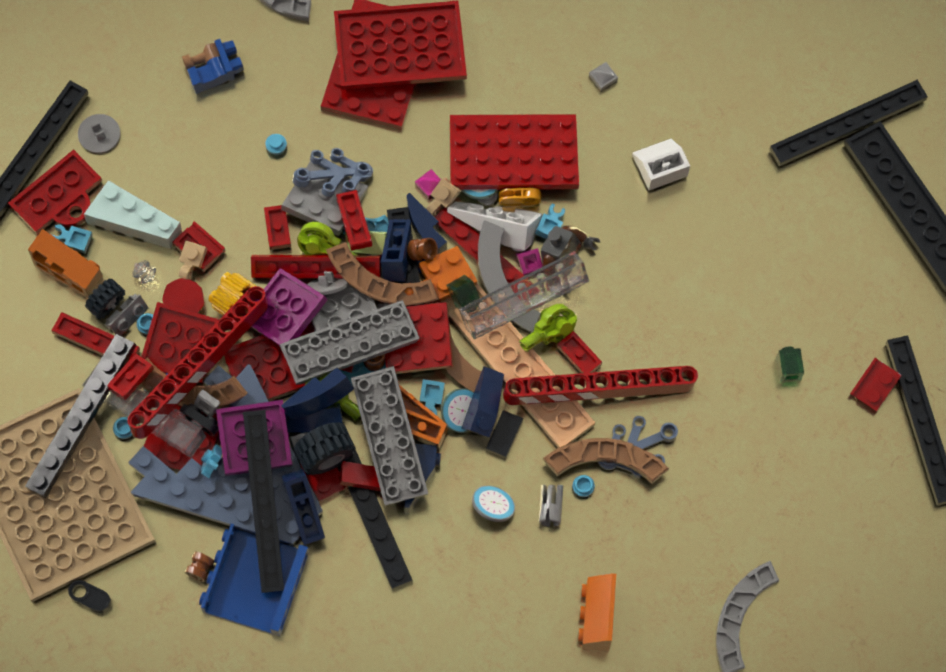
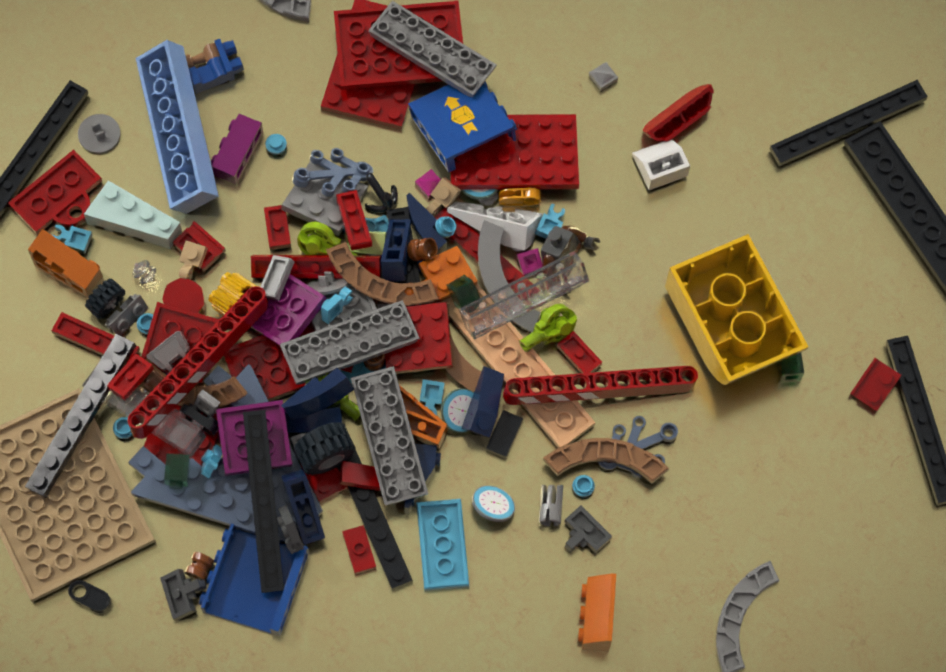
(169, 351): none -> light grey piece
(176, 127): none -> light blue brick
(177, 470): none -> clear green brick
(181, 593): none -> dark grey hinge
(236, 148): none -> magenta brick
(276, 276): none -> light grey tile
(289, 530): none -> dark grey hinge
(334, 306): none -> medium azure plate
(359, 550): none -> red plate
(387, 199): none -> black piece
(432, 49): none -> light grey plate
(442, 544): none -> medium azure tile
(445, 226): none -> medium azure plate
(460, 122): none -> blue panel
(585, 531): none -> dark grey hinge
(680, 114): none -> red brick
(733, 310): none -> yellow brick

